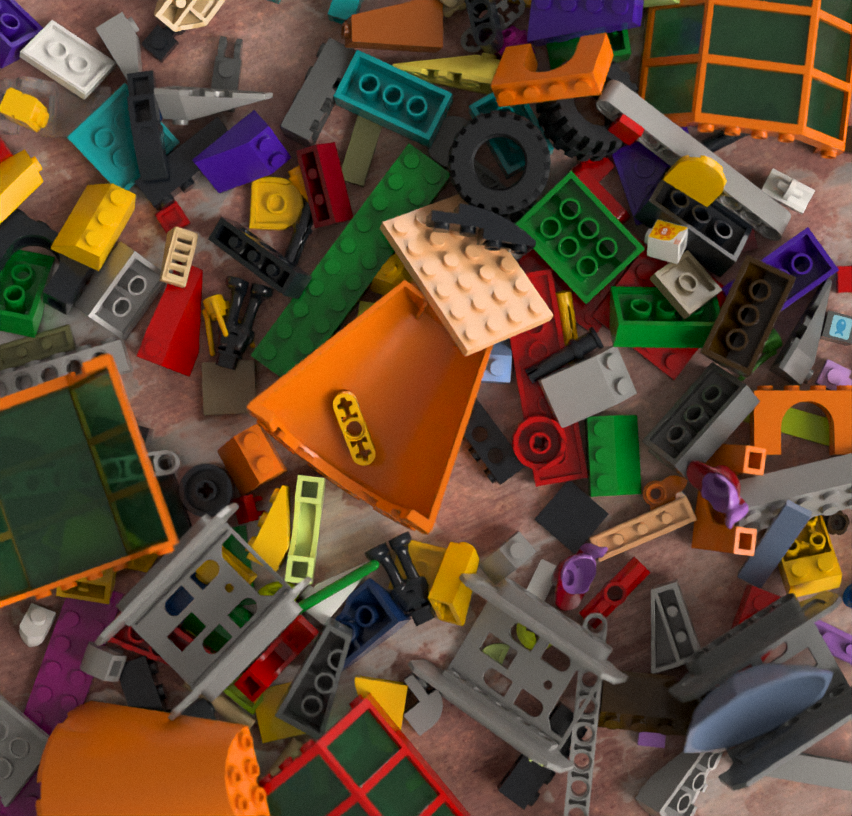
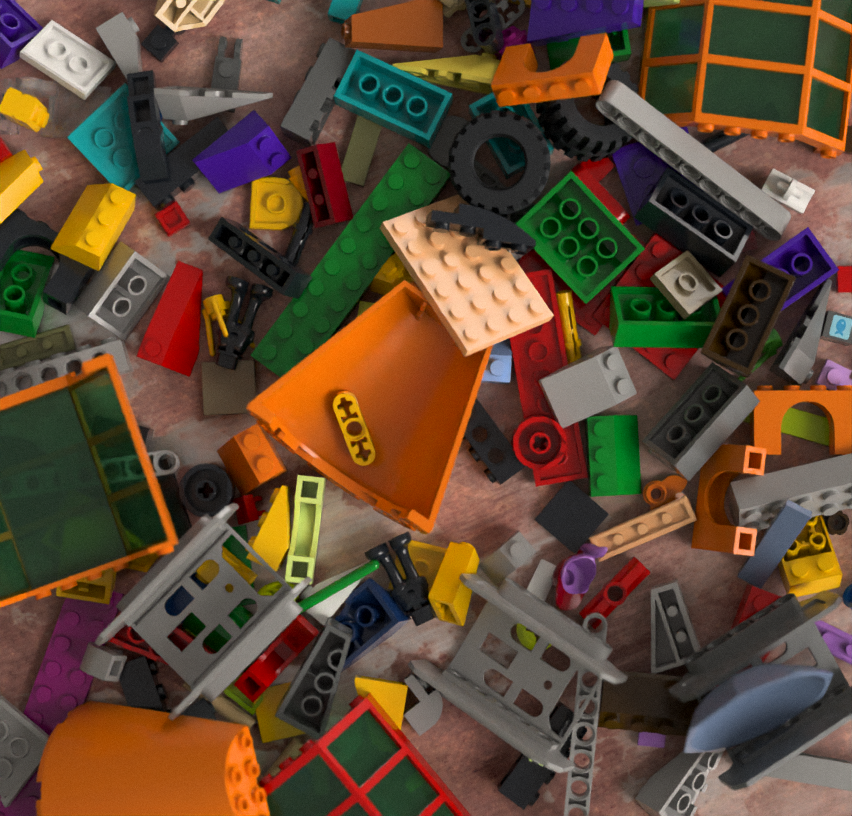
(36, 625): white plate -> none
(182, 240): tan slope -> none
(497, 651): yellowish green tile -> none
(574, 350): black pin -> none
(626, 129): red tile -> none
(666, 241): white brick -> none
(697, 178): yellow tile -> none
(720, 488): medium lavender hair -> none

